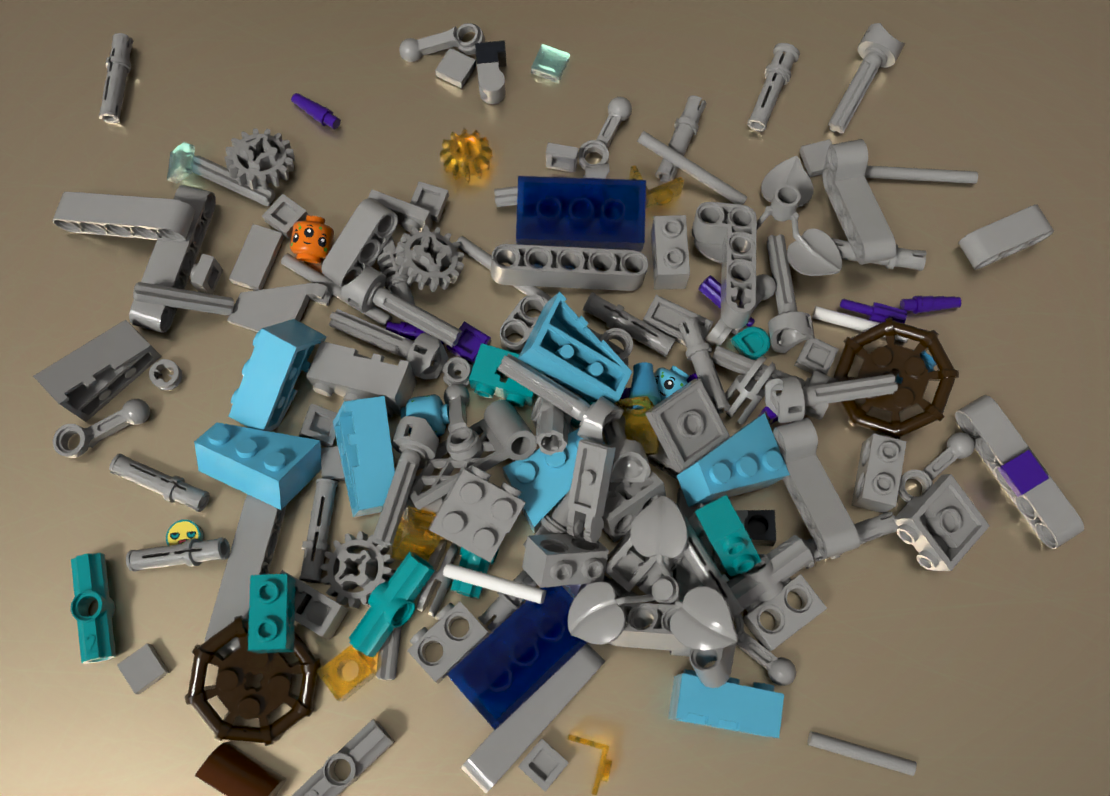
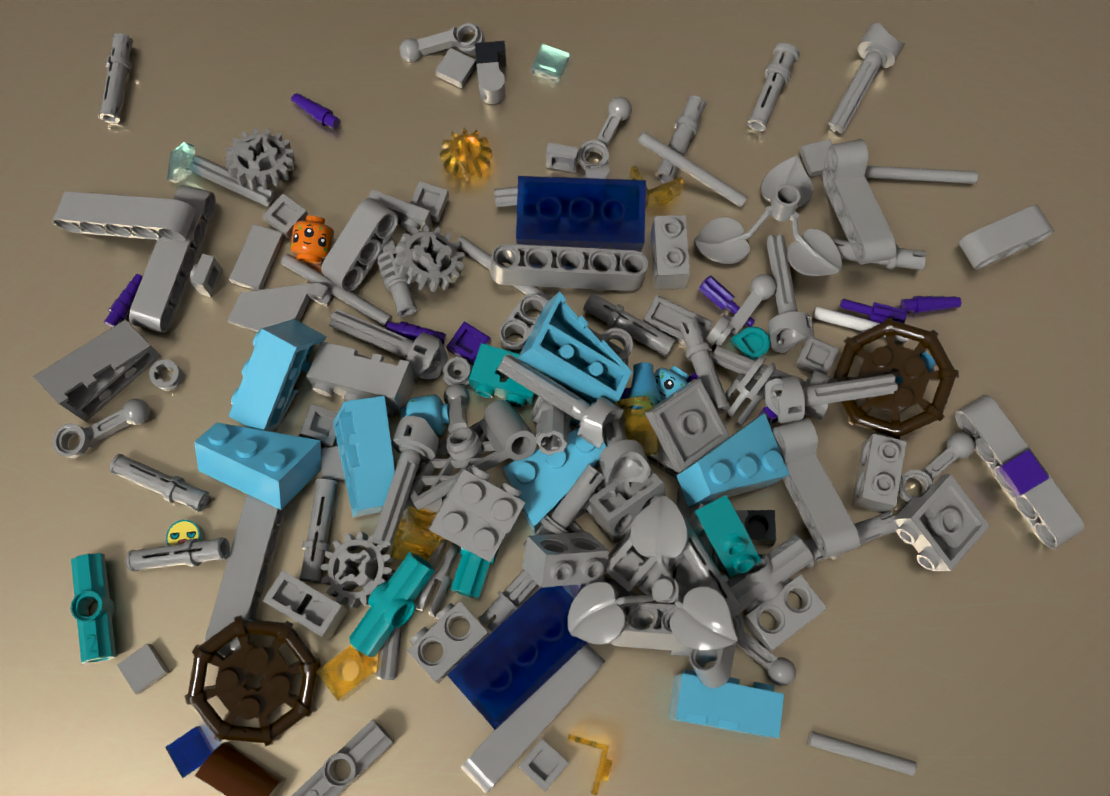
(122, 305): none -> dark purple animal
(183, 299): light grey axle -> none
(189, 751): none -> clear blue tile
(271, 613): teal brick -> none
(370, 291): light grey piece -> none
(494, 583): white bar -> none
(589, 489): light grey hinge -> none
(724, 231): light grey beam -> none

